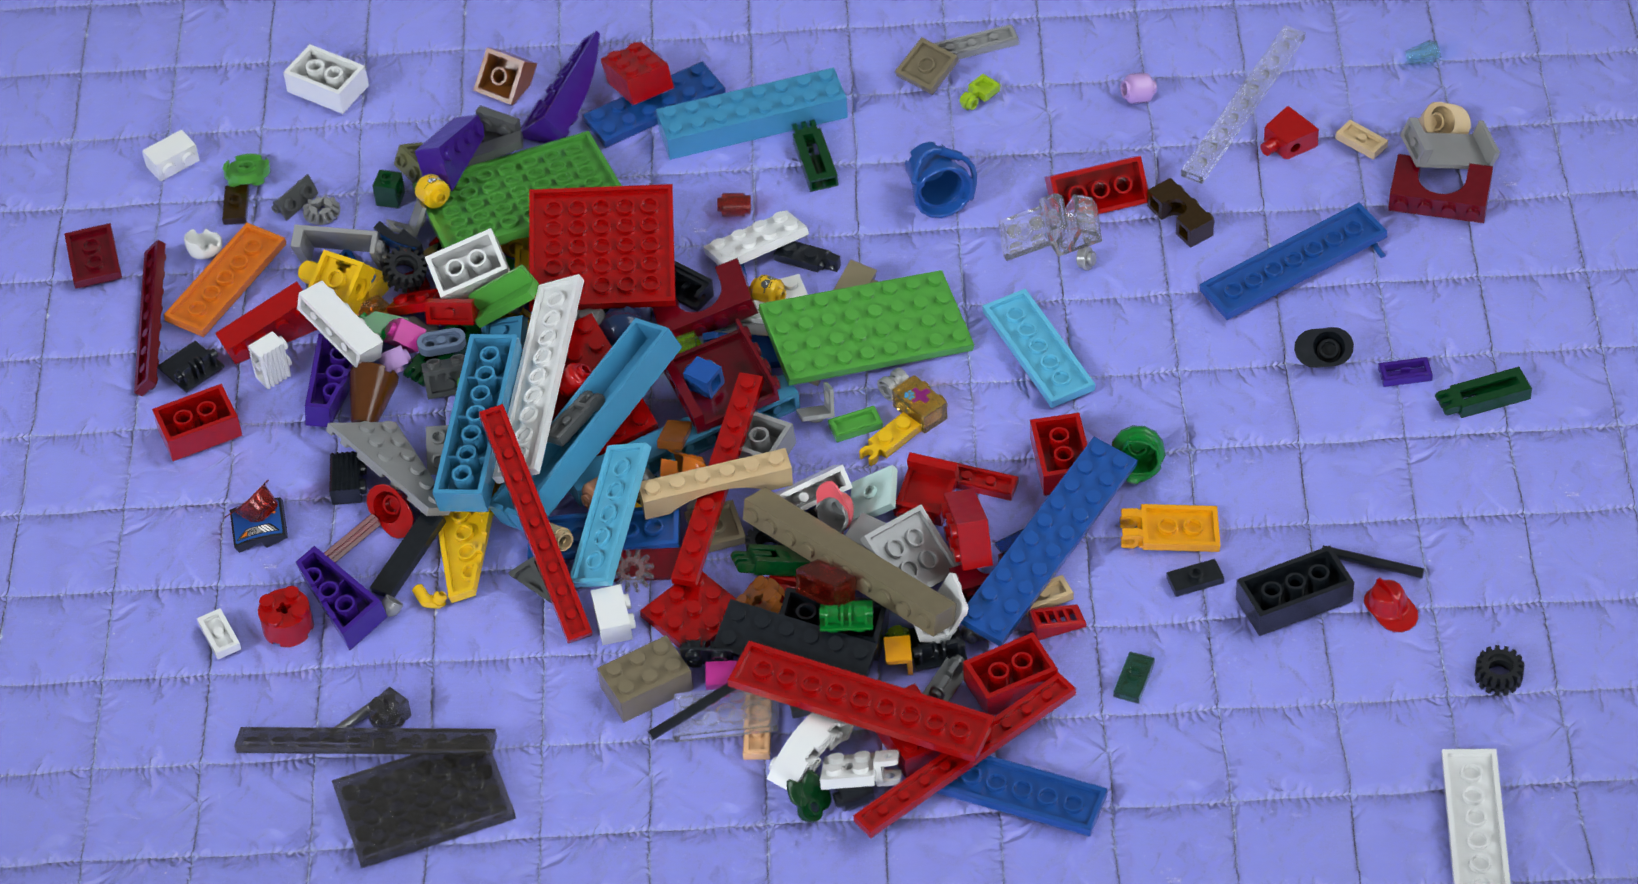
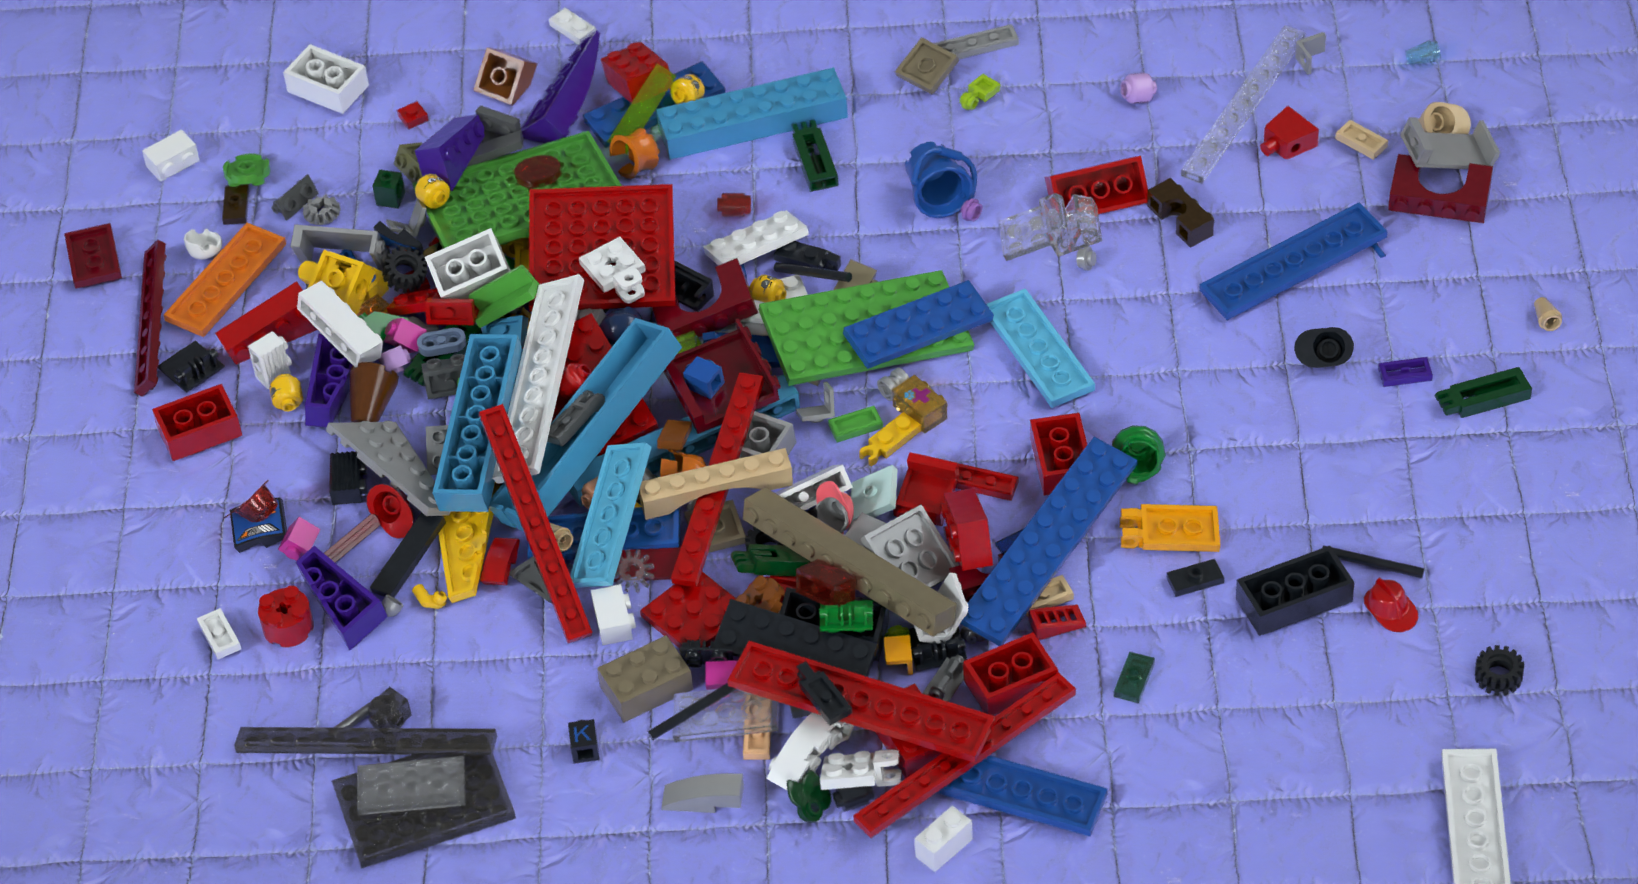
(286, 392): none -> yellow head
(298, 538): none -> dark pink brick
(411, 785): none -> clear plate
(412, 115): none -> red plate
(498, 561): none -> red slope
(537, 171): none -> clear red tile
(571, 25): none -> white plate
(583, 741): none -> black brick
(623, 276): none -> white plate
(641, 151): none -> orange helmet
(645, 102): none -> clear neon green plate
(687, 89): none -> yellow head
(704, 793): none -> light grey slope
(812, 272): none -> black bar
(823, 694): none -> black hinge
(918, 324): none -> blue plate
(943, 838): none -> white brick
(971, 210): none -> medium lavender plate
(1308, 47): none -> light grey bracket
(1547, 315): none -> tan cone

